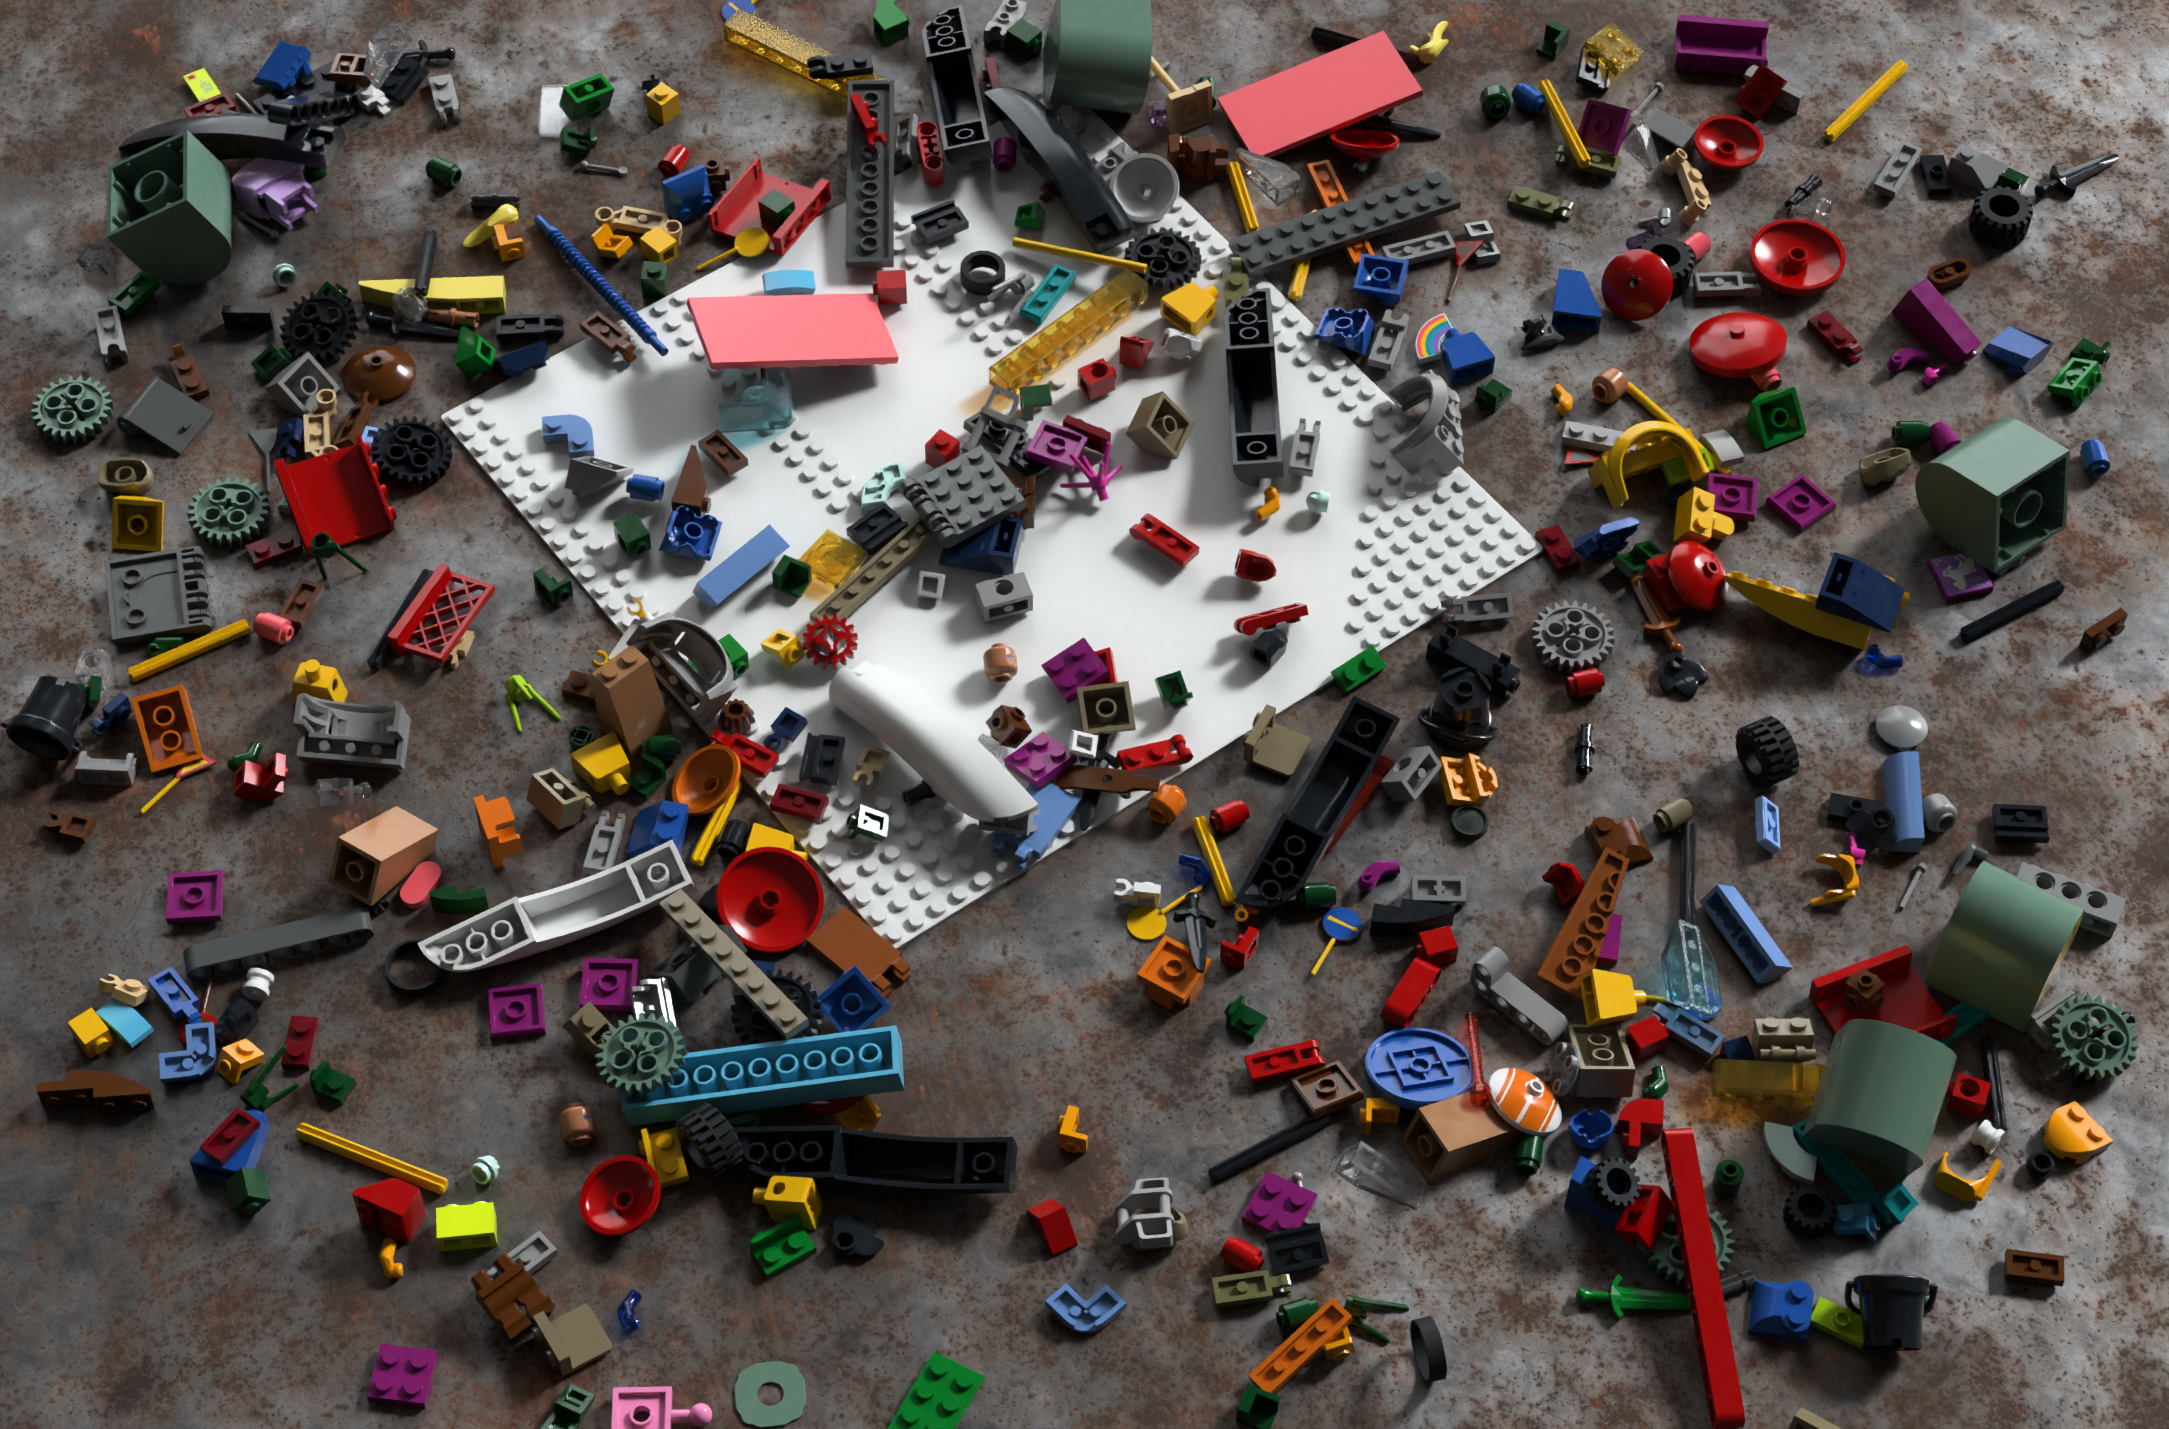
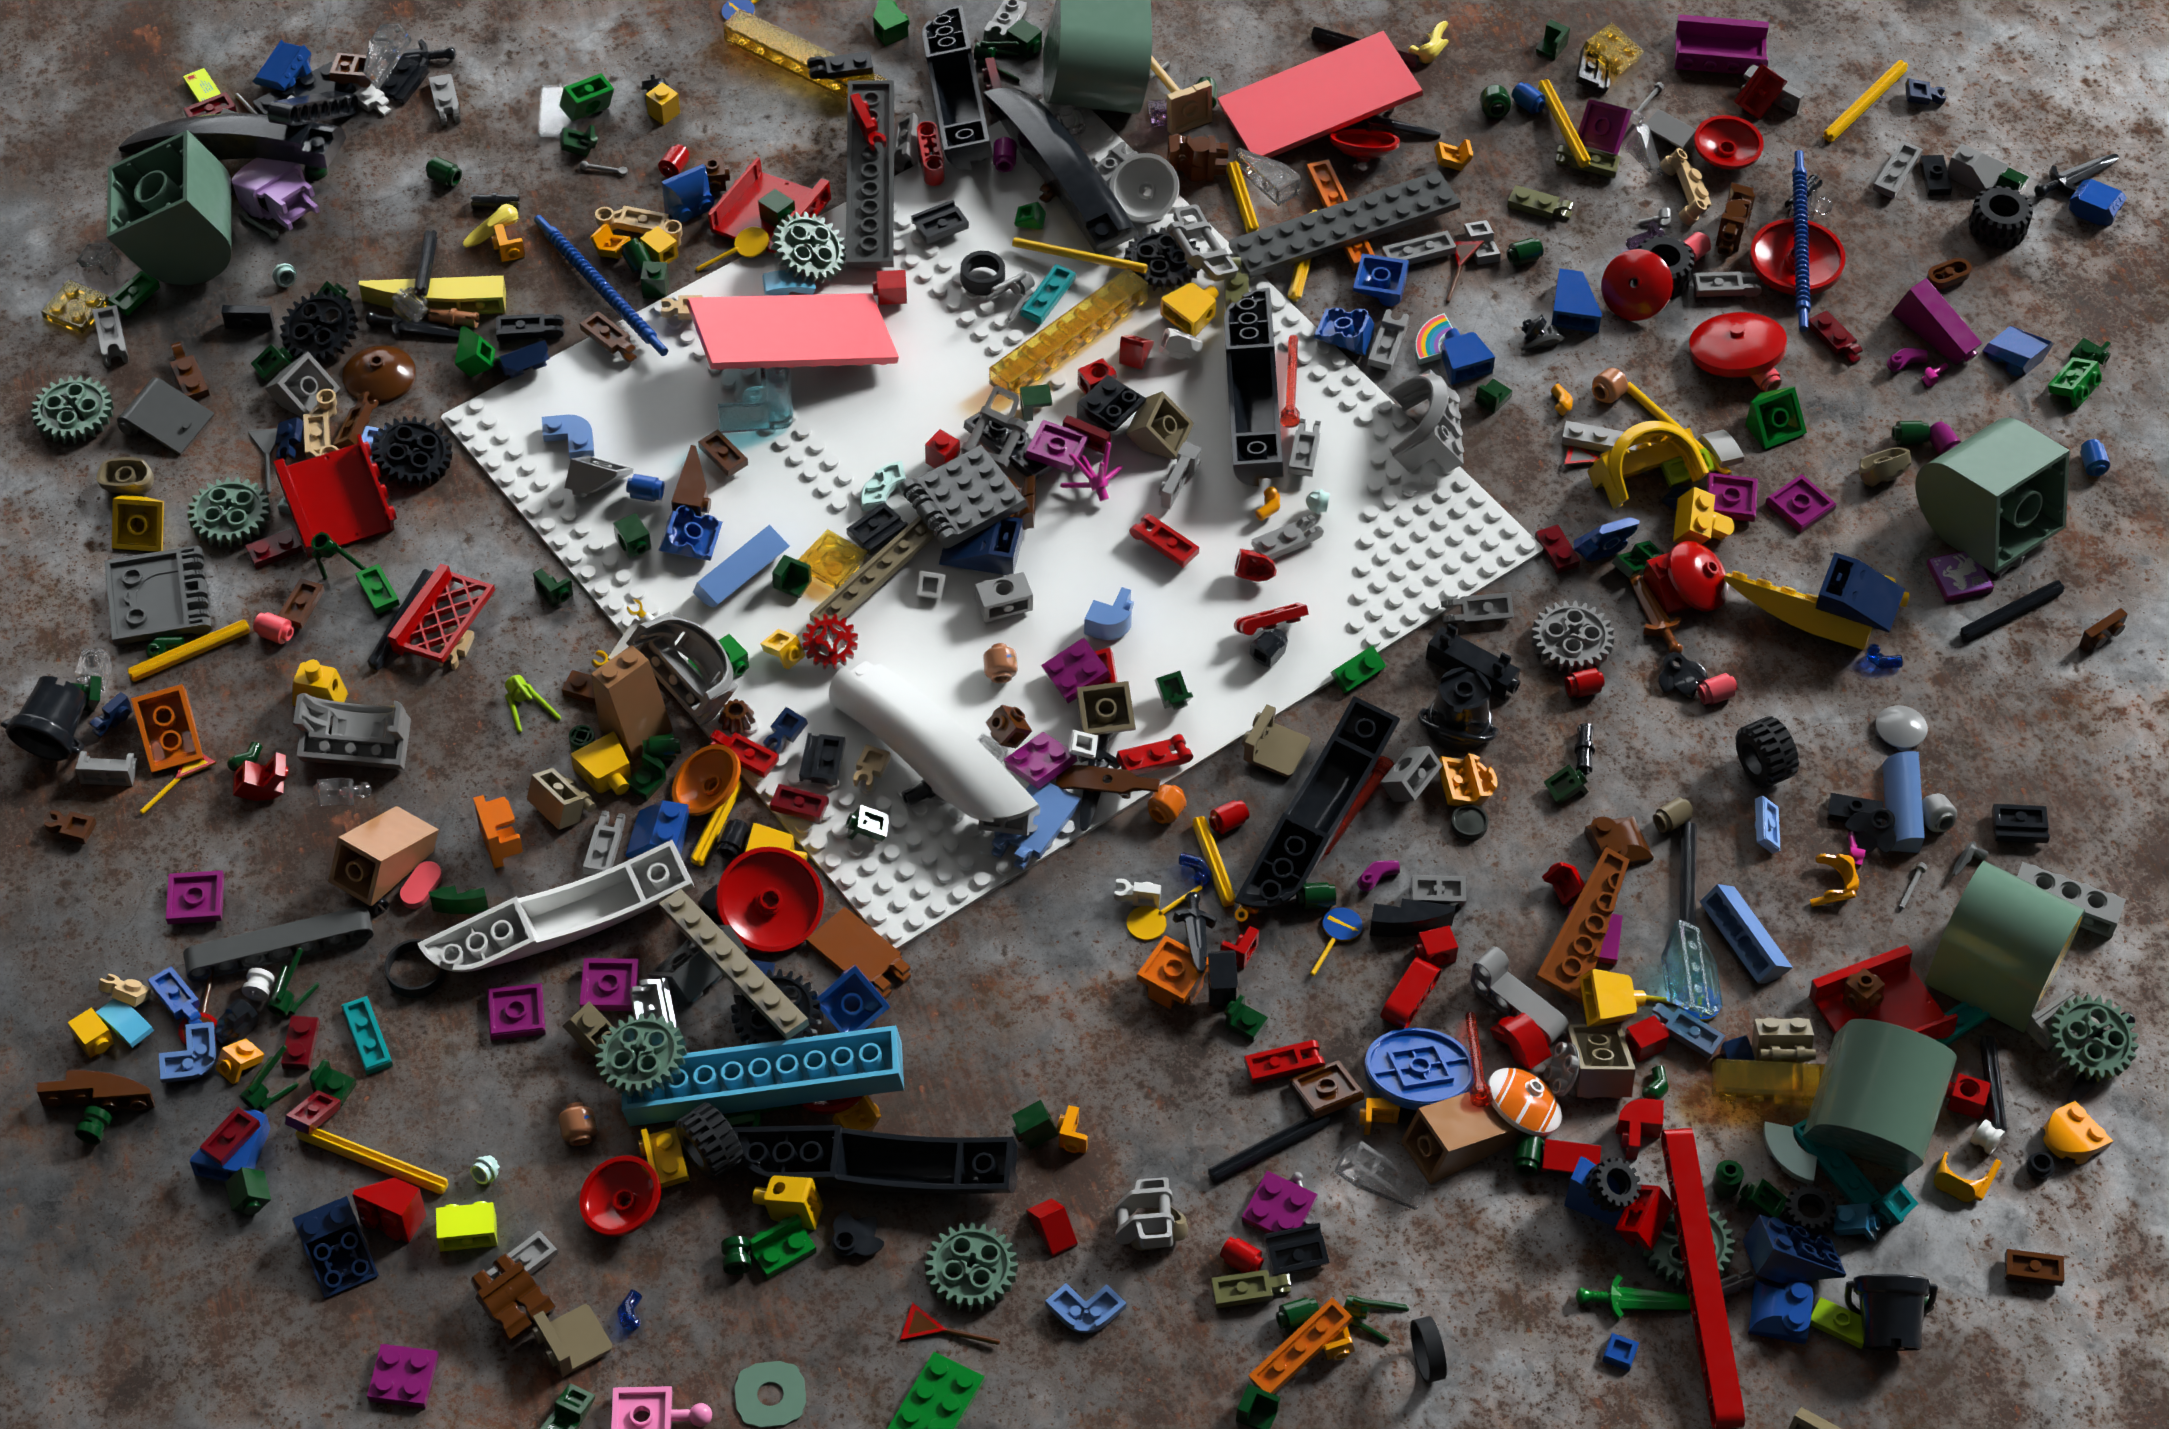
(74, 306): none -> clear yellow plate
(93, 1125): none -> dark green wheel
(282, 999): none -> dark green plant
(312, 1112): none -> dark red plate
(335, 1246): none -> dark blue slope
(367, 1035): none -> teal tile
(377, 589): none -> green plate
(390, 1269): light orange arm -> none
(634, 254): none -> dark green brick
(677, 307): none -> tan plate
(736, 1257): none -> dark green wheel
(808, 247): none -> sand green gear
(921, 1324): none -> reddish brown piece
(963, 1288): none -> sand green gear
(987, 50): none -> dark green plant
(1034, 1125): none -> dark green brick
(1109, 404): none -> black slope
(1110, 621): none -> medium blue brick
(1186, 464): none -> light grey plate
(1193, 257): none -> light grey bar
(1222, 977): none -> black slope
(1287, 538): none -> light grey hinge
(1290, 414): none -> clear red piece
(1454, 156): none -> light orange bracket
(1524, 1039): none -> red brick
(1525, 251): none -> dark green brick
(1564, 1155): none -> red hinge
(1566, 784): none -> dark green bracket
(1590, 1129): blue hair -> none
(1620, 1352): none -> blue tile
(1717, 689): none -> coral brick
(1735, 218): none -> reddish brown hips
(1762, 1198): none -> dark green bracket
(1790, 1252): none -> dark blue slope
(1801, 239): none -> blue hose
(1921, 92): none -> dark blue plate
(2096, 202): none -> blue slope

